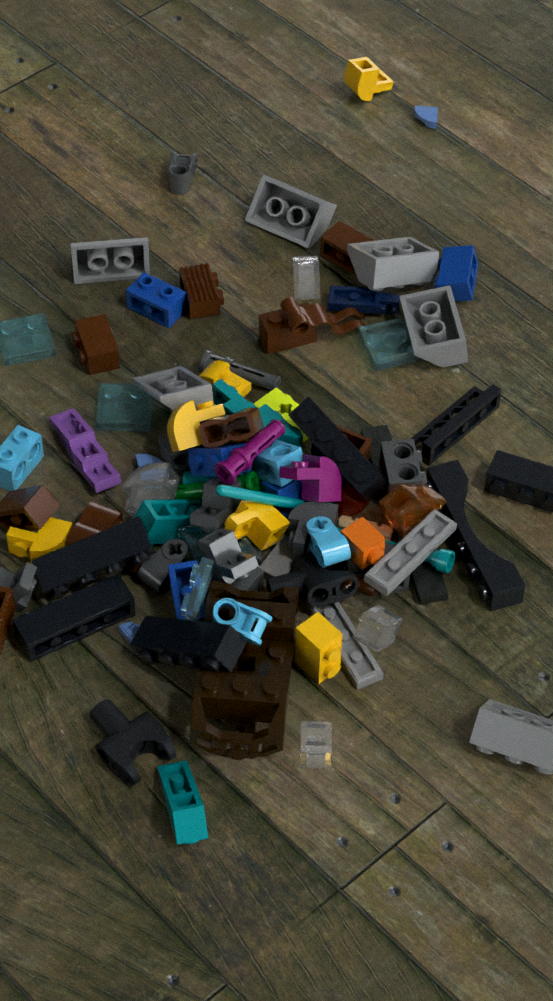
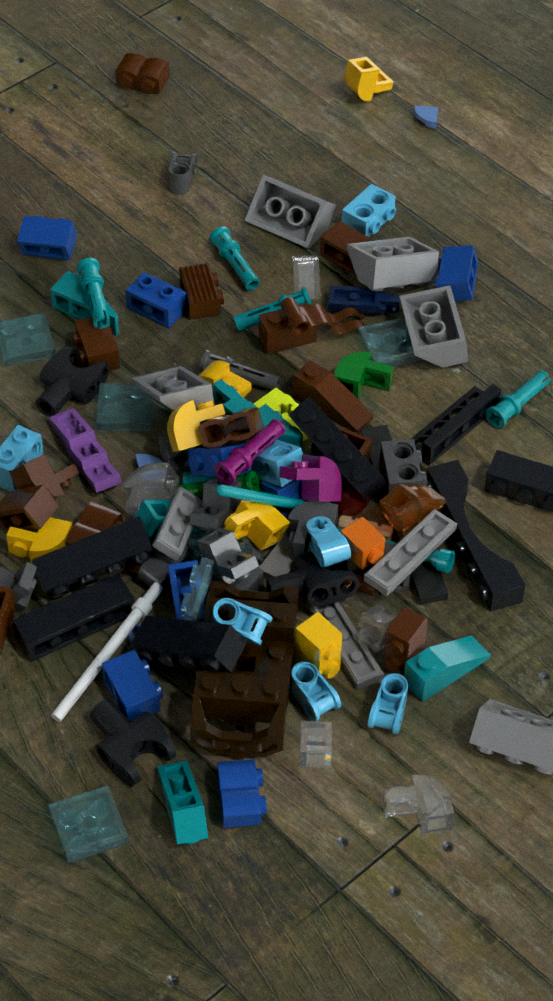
(39, 472): none -> reddish brown brick
(47, 237): none -> blue brick
(69, 381): none -> black connector
(71, 299): none -> teal slope
(88, 824): none -> clear light blue plate
(92, 284): none -> teal pin
(110, 260): light grey slope -> none
(131, 685): none -> blue brick
(140, 609): none -> white bar
(142, 73): none -> reddish brown brick
(176, 524): none -> light grey tile
(240, 793): none -> blue brick
(248, 277): none -> teal pin
(251, 317): none -> teal pin
(317, 694): none -> medium azure piece
(330, 396): none -> reddish brown slope
(359, 371): none -> green brick
(369, 210): none -> medium azure brick
(389, 708): none -> medium azure piece
(404, 639): none -> reddish brown brick
(426, 799): none -> clear brick
(442, 665): none -> teal slope
(511, 404): none -> teal pin

